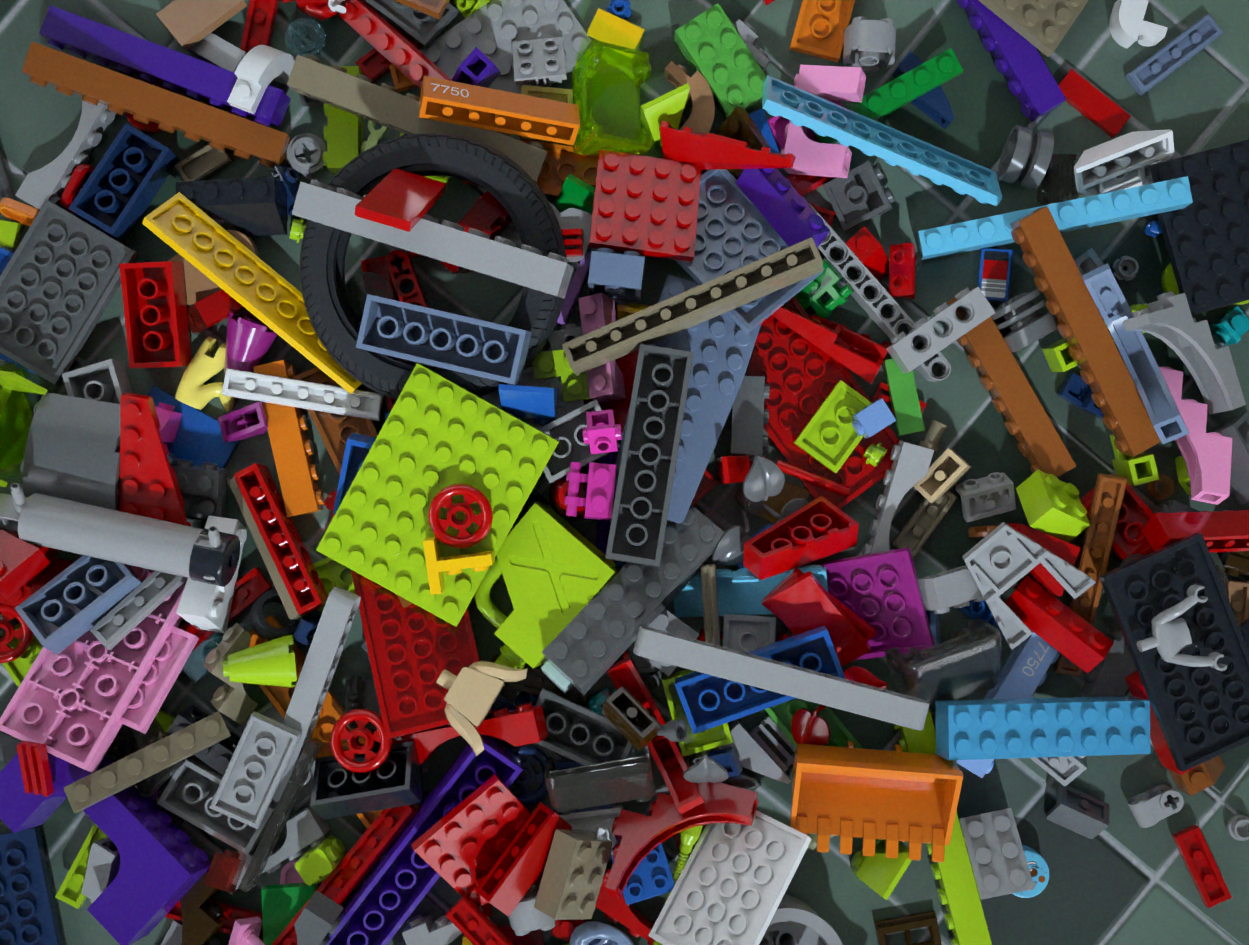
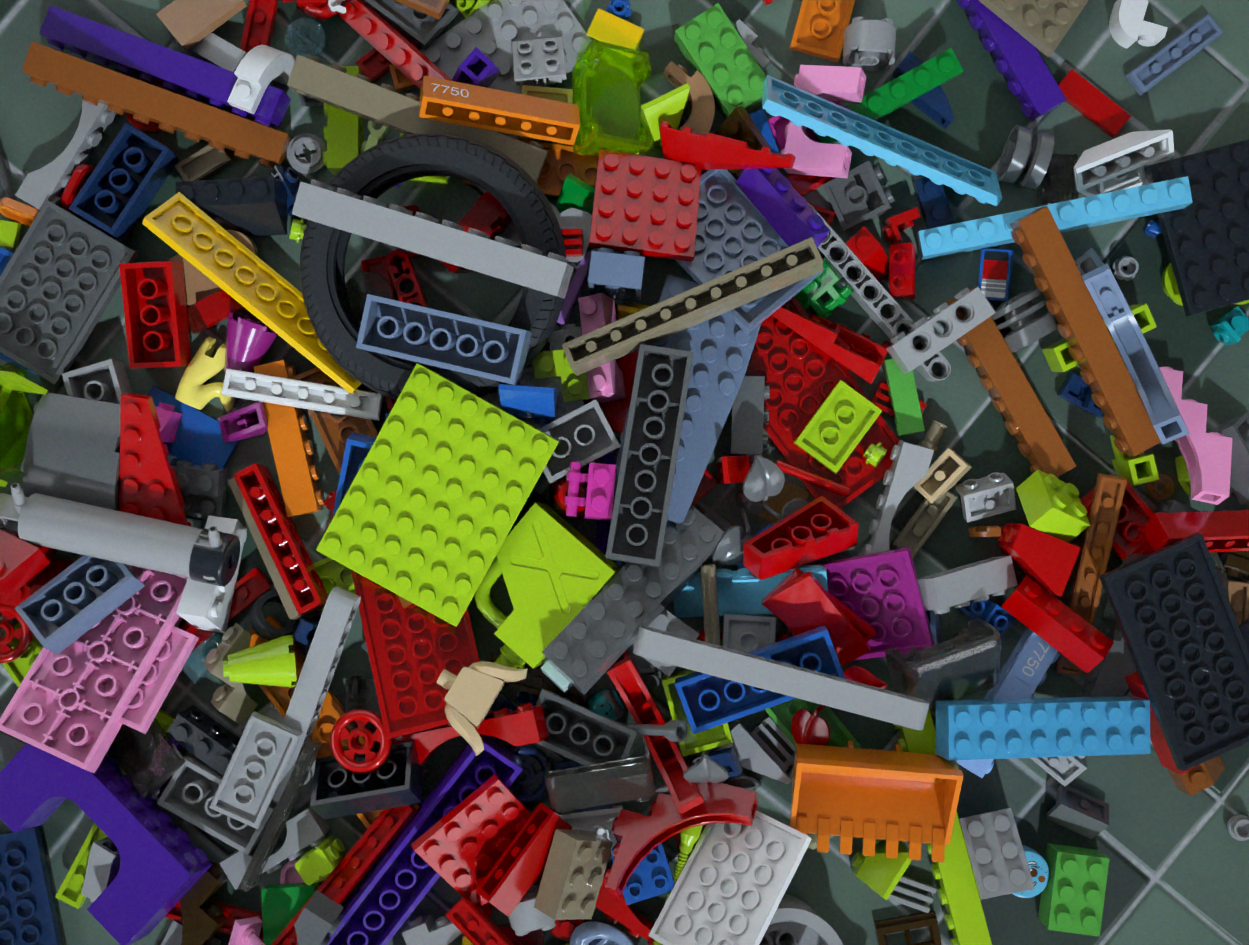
(35, 773): red tile -> none
(136, 607): light grey plate -> none
(146, 762): dark tan plate -> none
(225, 871): clear red brick -> none
(400, 199): red tile -> none
(451, 564): yellow bracket -> none
(464, 538): red plate -> none
(602, 437): dark pink brick -> none
(630, 718): dark brown brick -> none
(872, 419): medium blue brick -> none
(902, 221): none -> red bracket
(928, 898): none -> light grey tile
(933, 203): none -> dark blue plate
(1002, 561): light grey wing -> none
(1074, 890): none -> bright green brick
(1153, 805): light grey piece -> none
(1173, 635): light grey piece -> none
(1193, 343): light grey arch -> none
(1201, 866): red plate -> none

